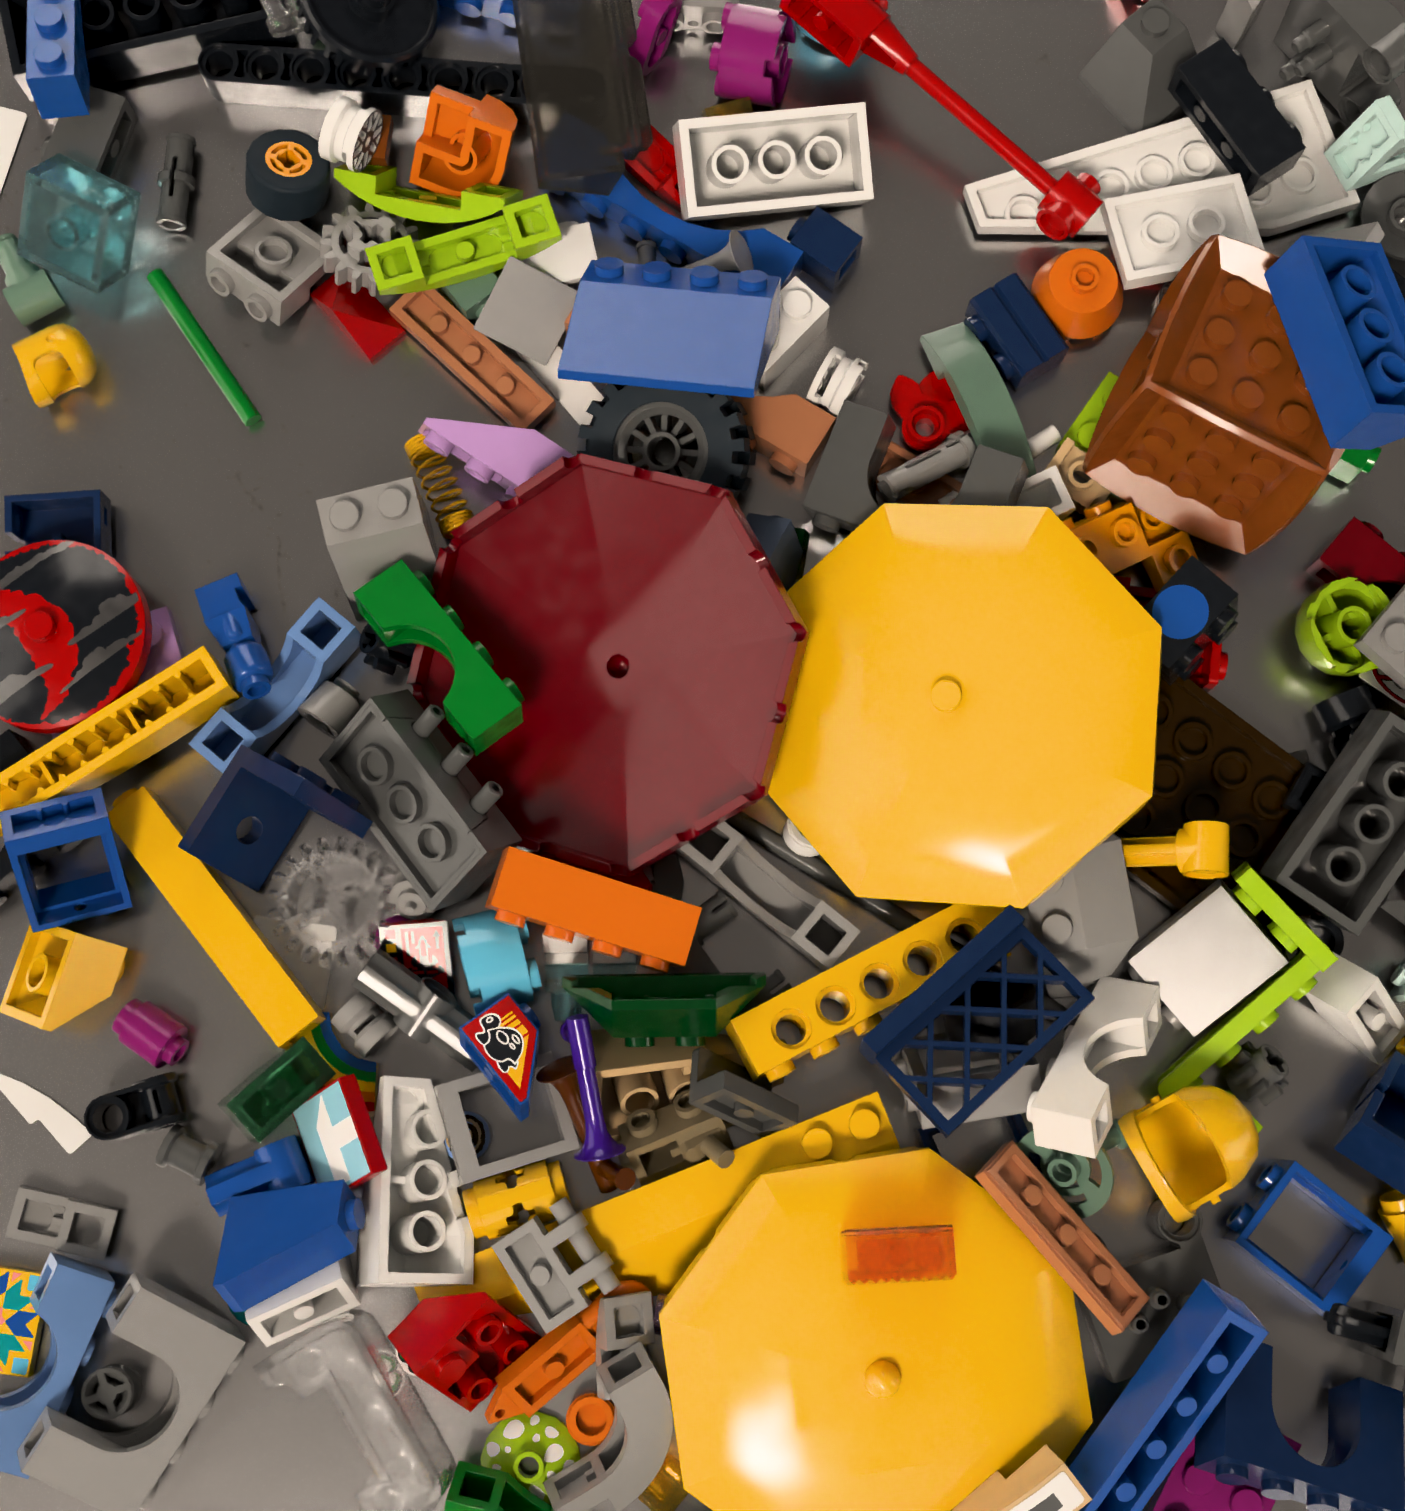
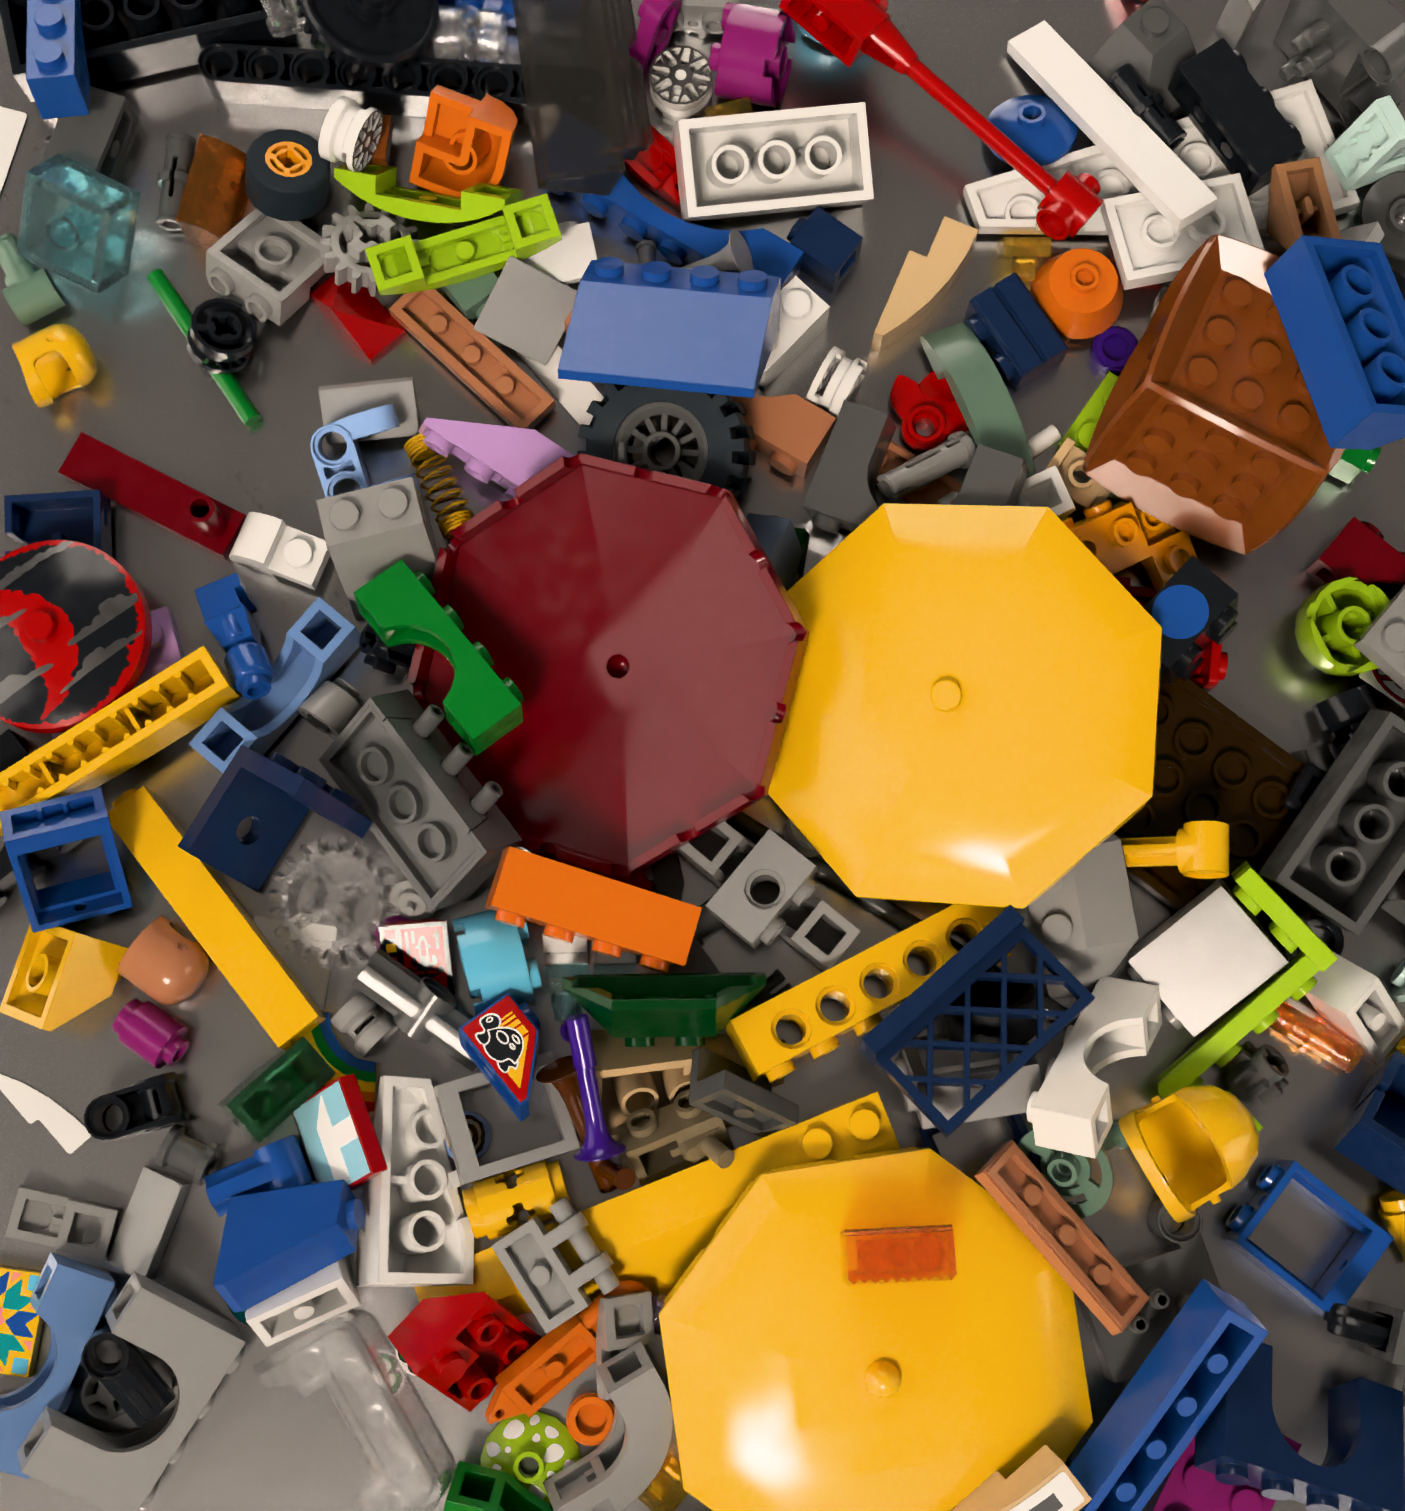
(130, 1380): none -> black piece
(148, 1223): none -> light grey slope
(153, 495): none -> dark red piece
(164, 963): none -> nougat helmet
(213, 192): none -> clear orange brick
(234, 340): none -> black wheel
(280, 550): none -> white brick
(351, 398): none -> light grey slope
(352, 463): none -> light blue piece
(457, 29): none -> clear wheel
(681, 83): none -> white wheel
(768, 861): none -> light grey brick
(924, 282): none -> tan slope
(1024, 252): none -> clear yellow tile
(1036, 127): none -> blue dish
(1112, 125): none -> white tile
(1112, 349): none -> dark purple tile
(1146, 105): none -> black pin
(1300, 203): none -> medium nougat slope
(1315, 1037): none -> clear orange pin

